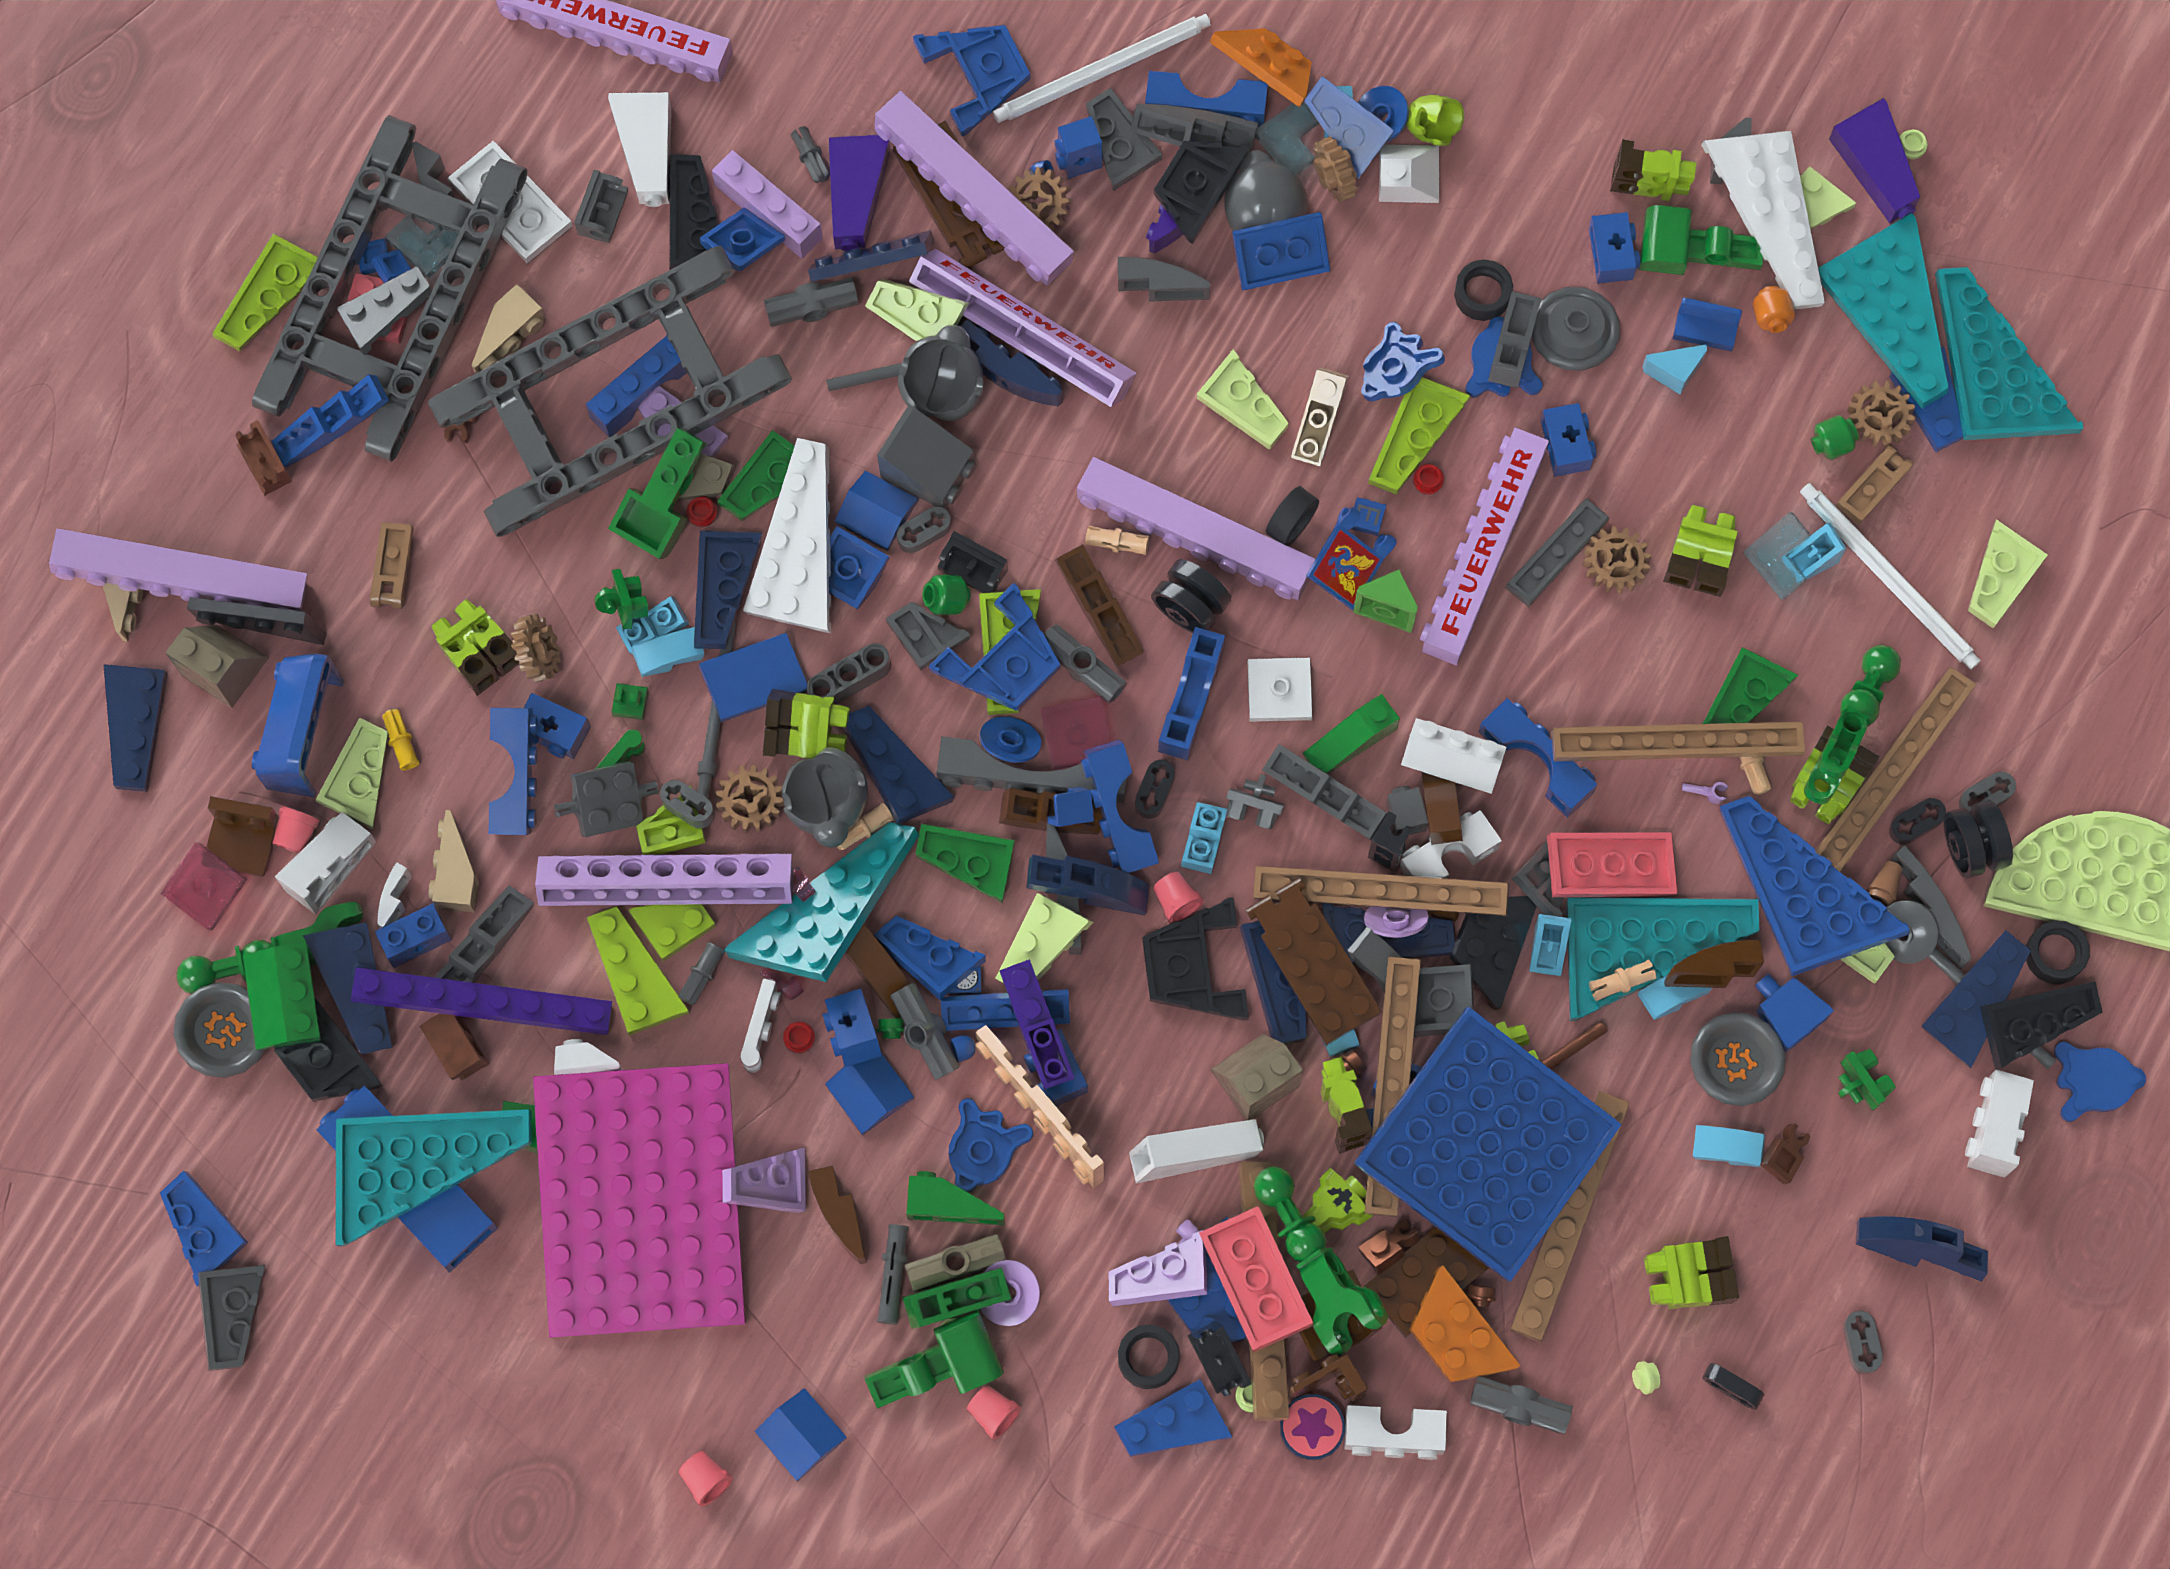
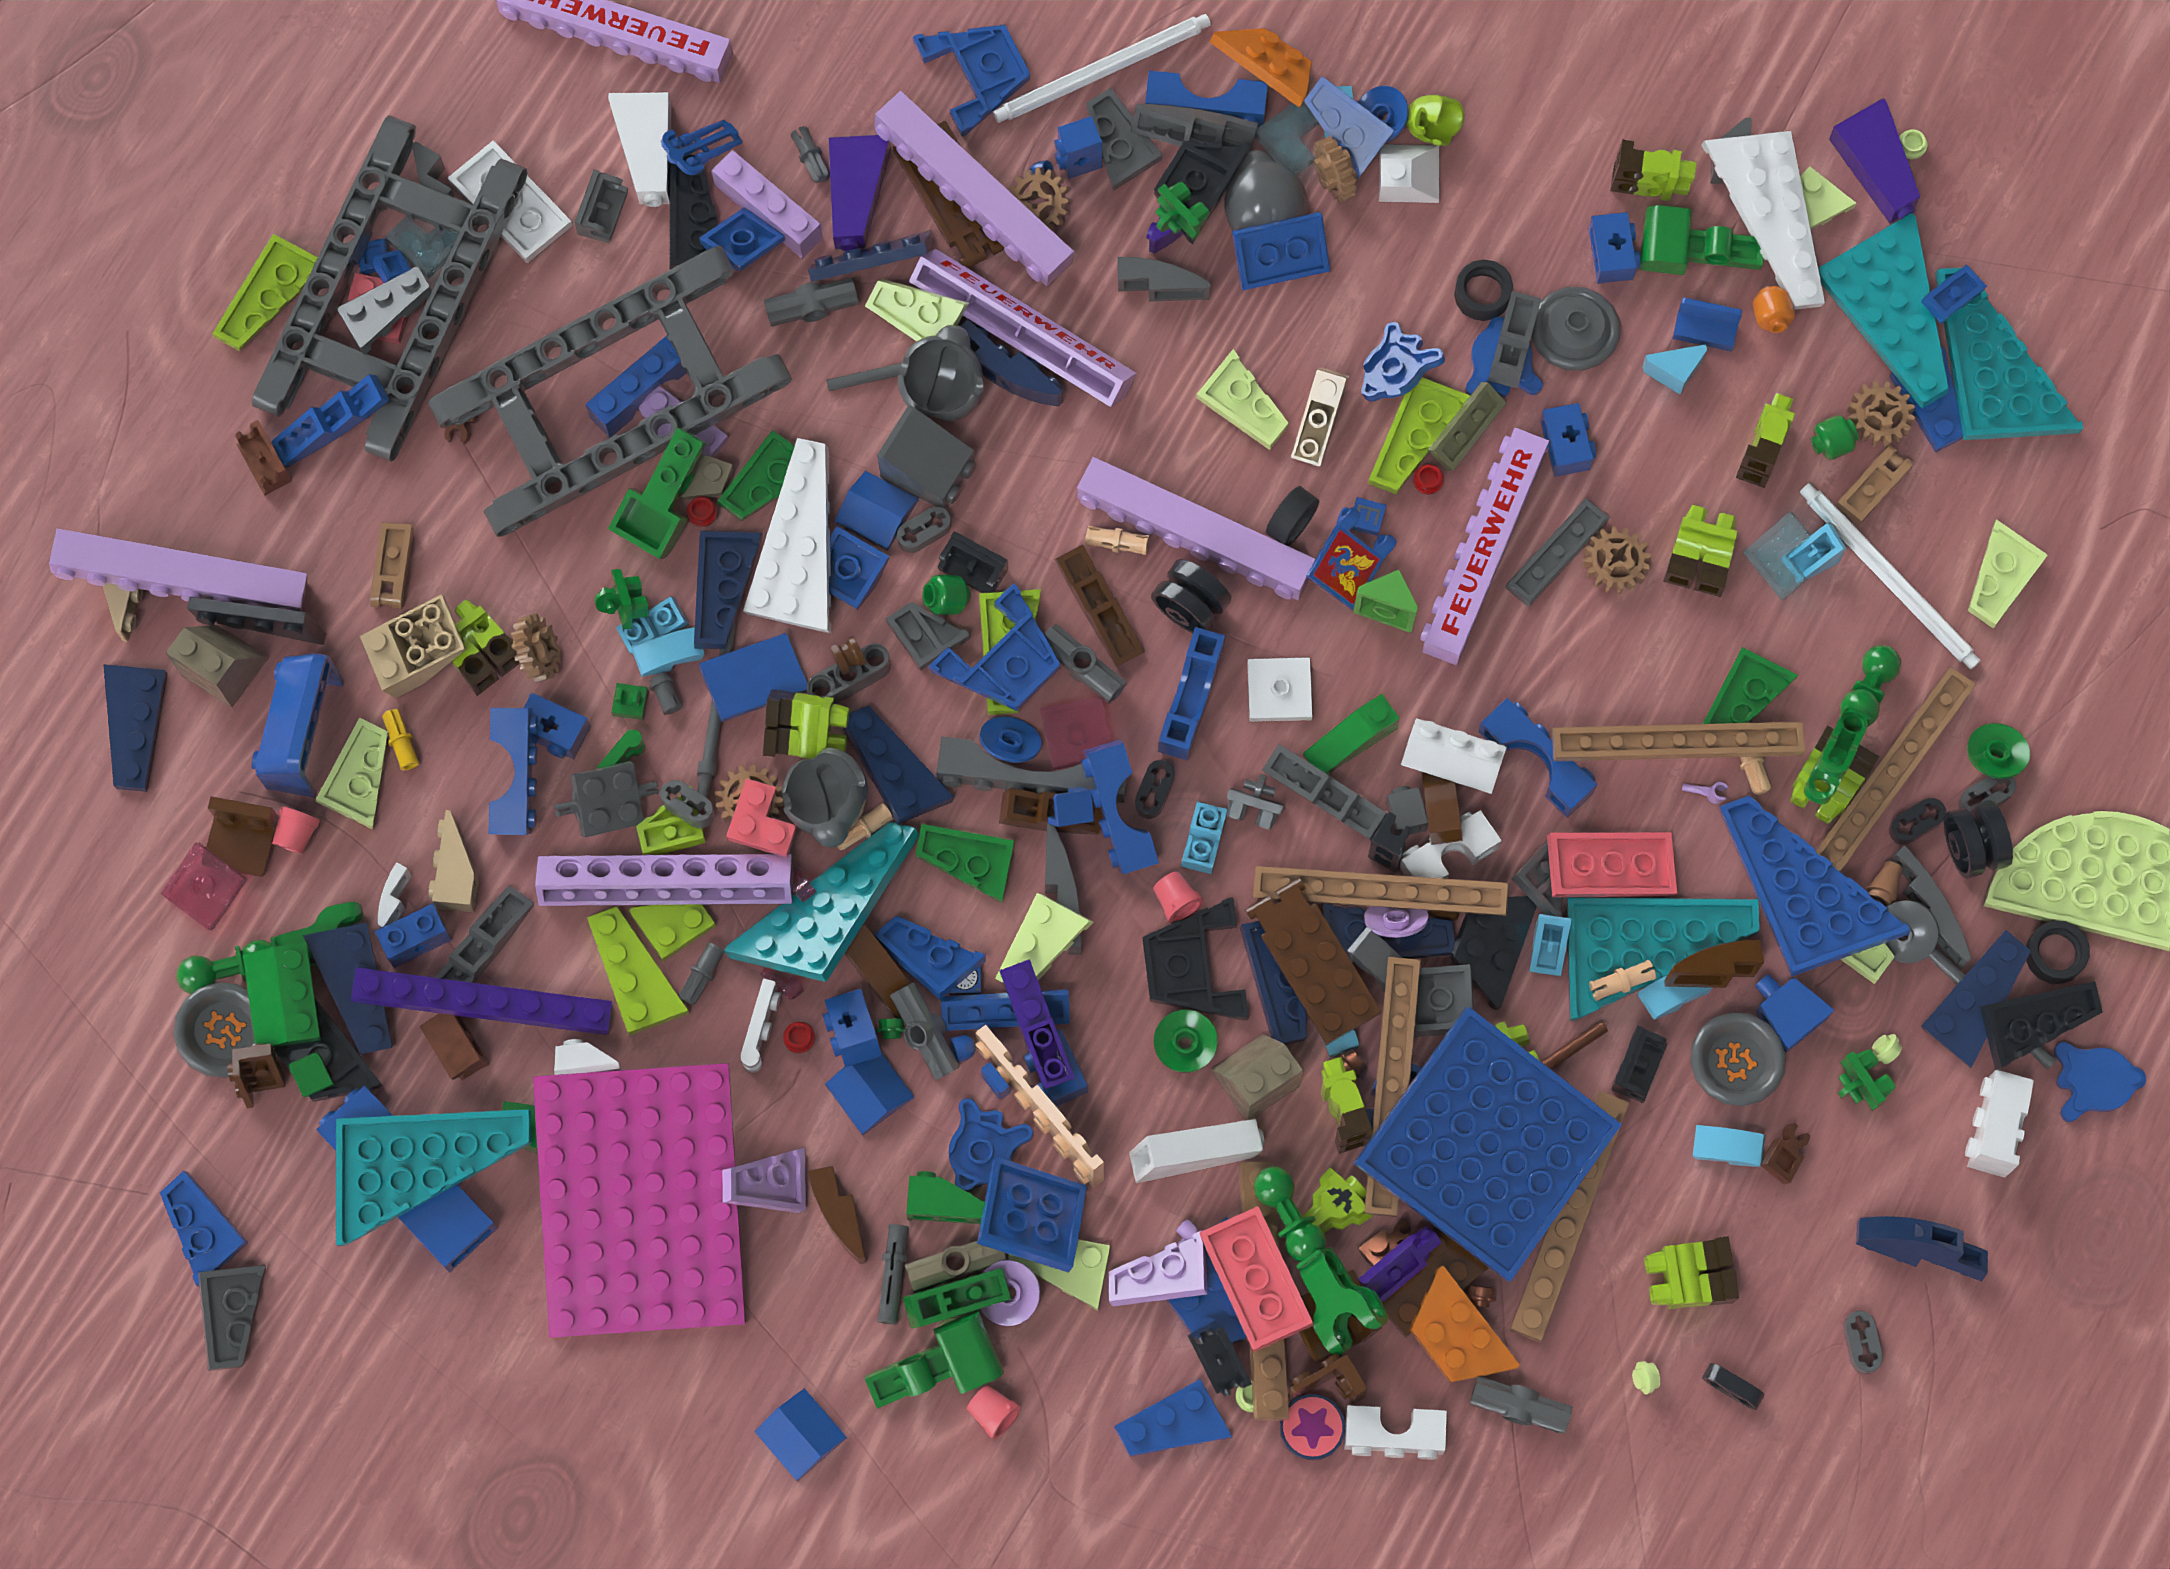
(254, 1070): none -> reddish brown bracket
(311, 1074): none -> green slope
(326, 862): white wedge -> none
(413, 646): none -> tan slope
(509, 324): tan slope -> none
(665, 693): none -> dark grey pin
(695, 164): none -> blue piece
(704, 1478): coral piece -> none
(753, 826): none -> coral plate
(848, 655): none -> reddish brown wheel
(995, 1081): none -> blue tile
(1032, 1214): none -> blue plate
(1085, 1277): none -> yellowish green wing
(1089, 881): dark blue slope -> none
(1166, 1339): black tyre -> none
(1176, 215): none -> green hips
(1190, 1026): none -> green dish
(1400, 1264): none -> dark purple hinge
(1467, 426): none -> olive plate
(1639, 1064): none -> black hinge
(1769, 436): none -> hips
(1887, 1048): none -> yellowish green plate
(1953, 294): none -> blue plate
(2001, 741): none -> green dish

